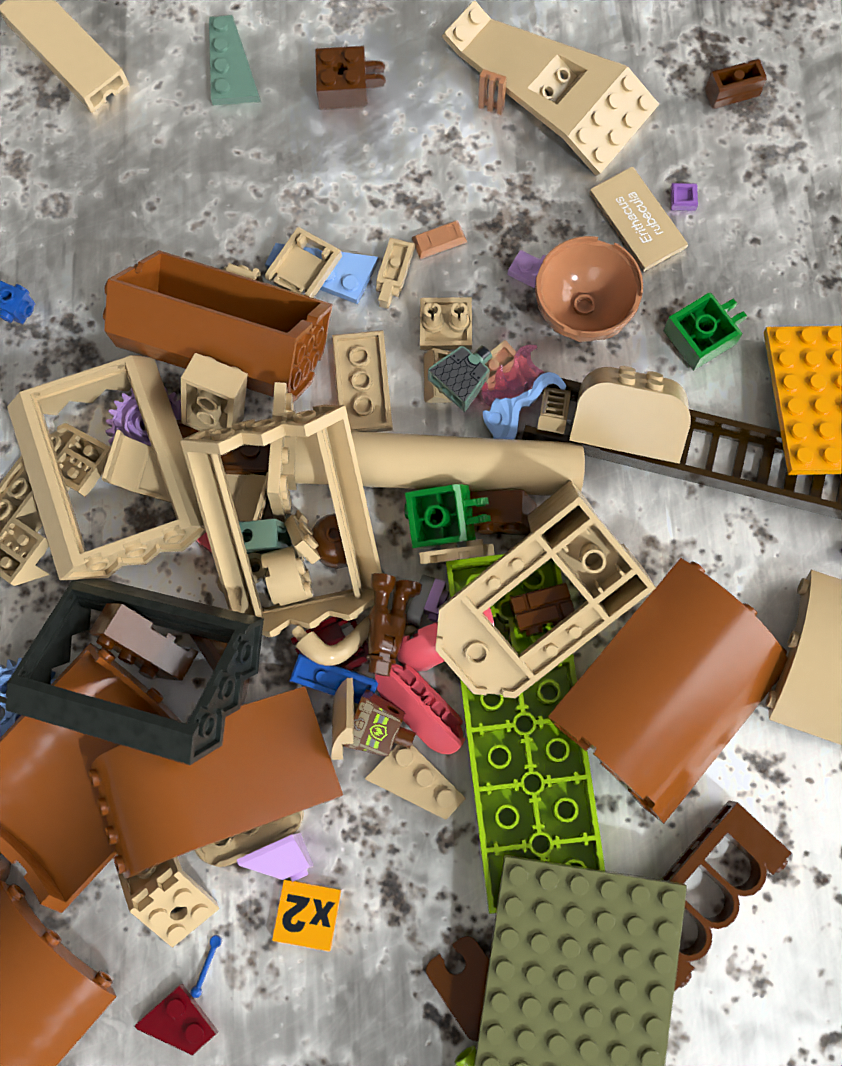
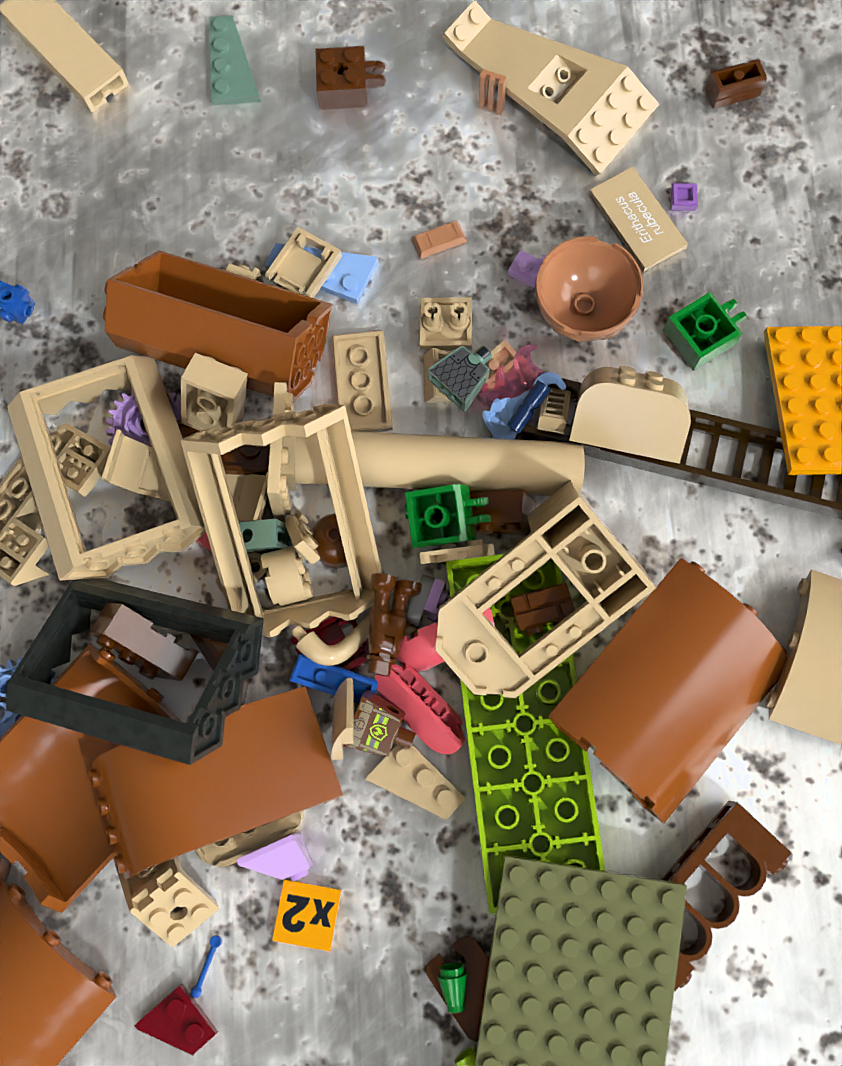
(393, 270): tan hinge -> none
(453, 985): none -> green cone
(530, 404): none -> dark blue piece

